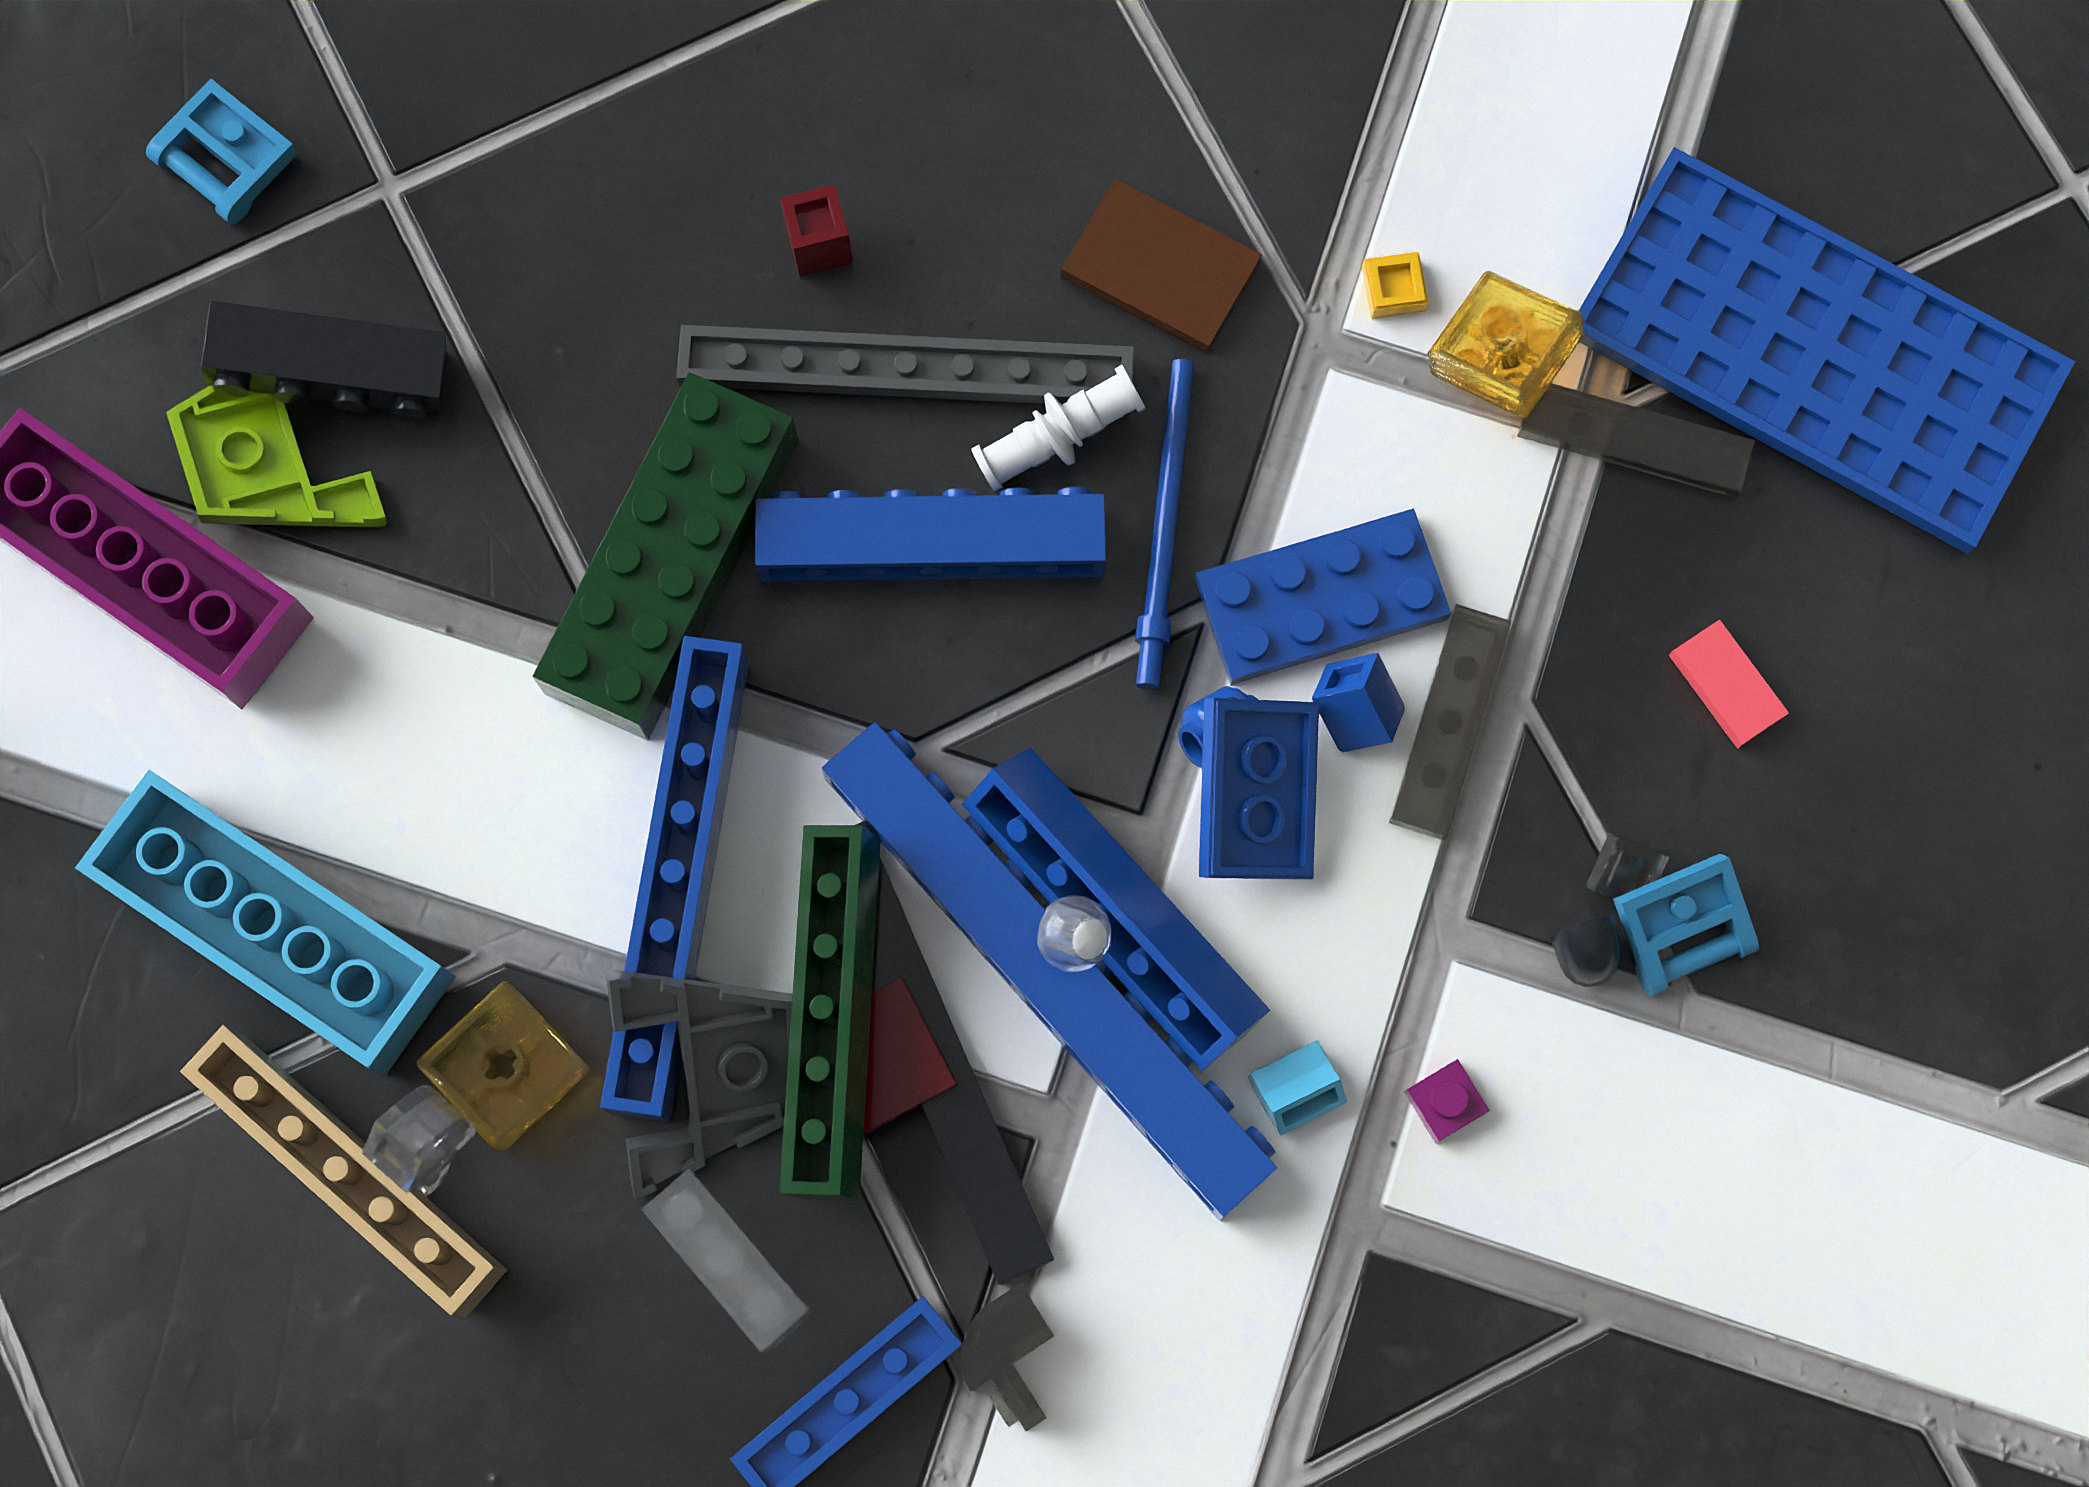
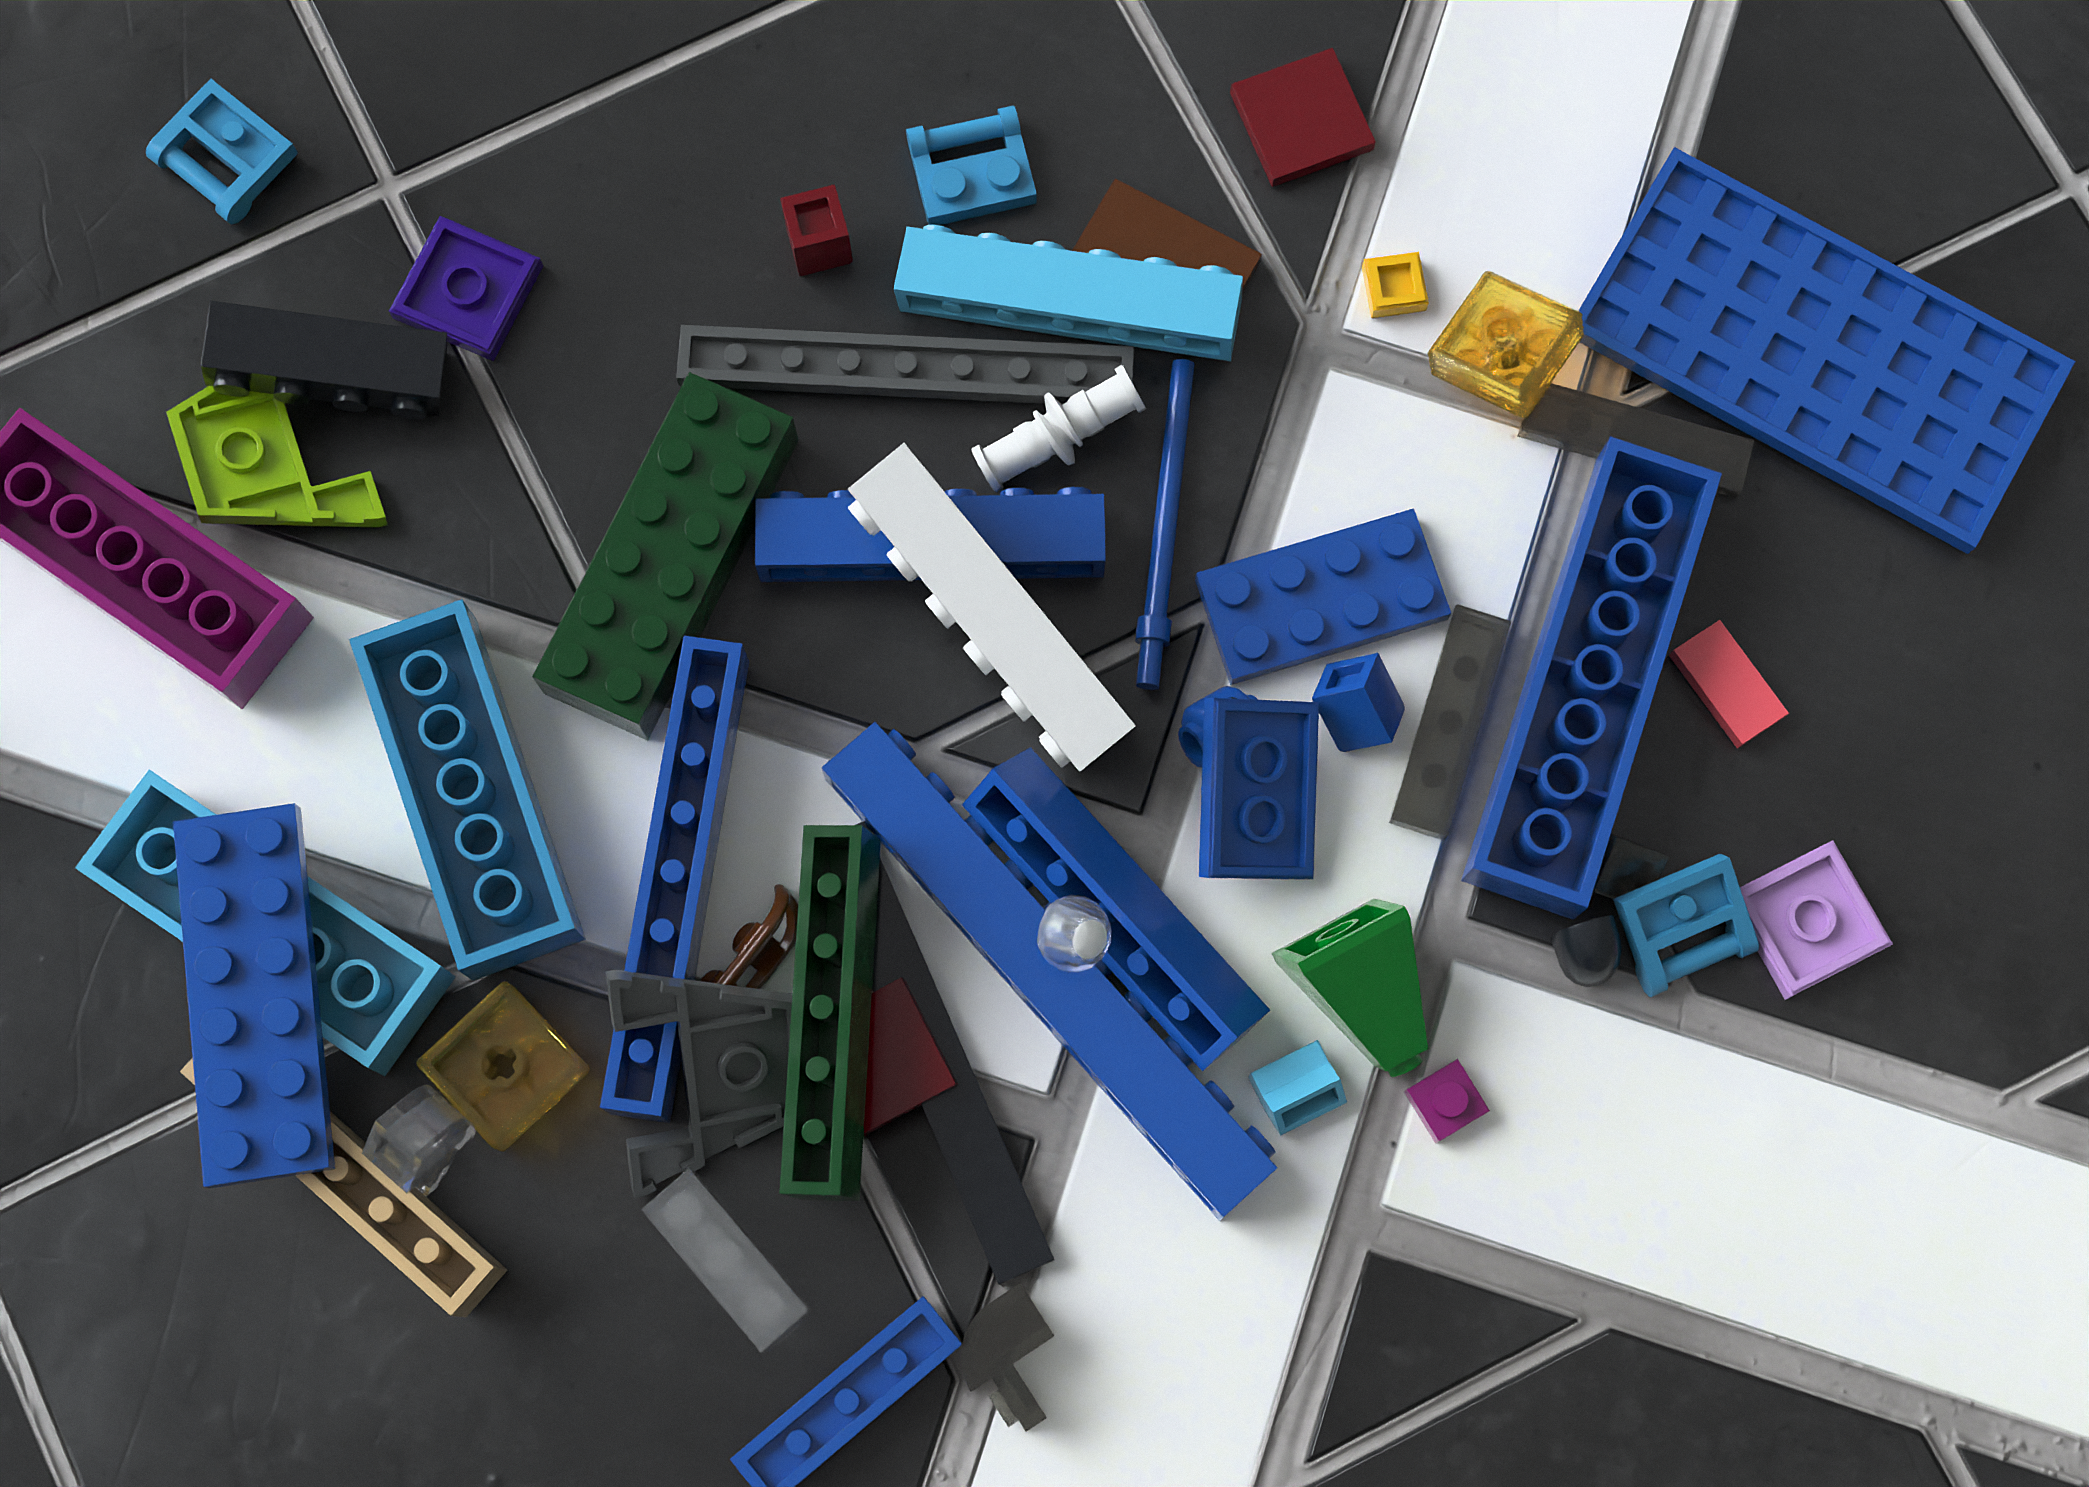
(253, 996): none -> blue plate
(466, 287): none -> dark purple tile
(466, 790): none -> dark azure brick
(758, 947): none -> reddish brown piece
(977, 182): none -> dark azure plate
(990, 607): none -> white brick
(1069, 292): none -> medium azure brick
(1302, 117): none -> dark red tile
(1365, 982): none -> green slope
(1592, 679): none -> blue brick
(1812, 920): none -> lavender tile

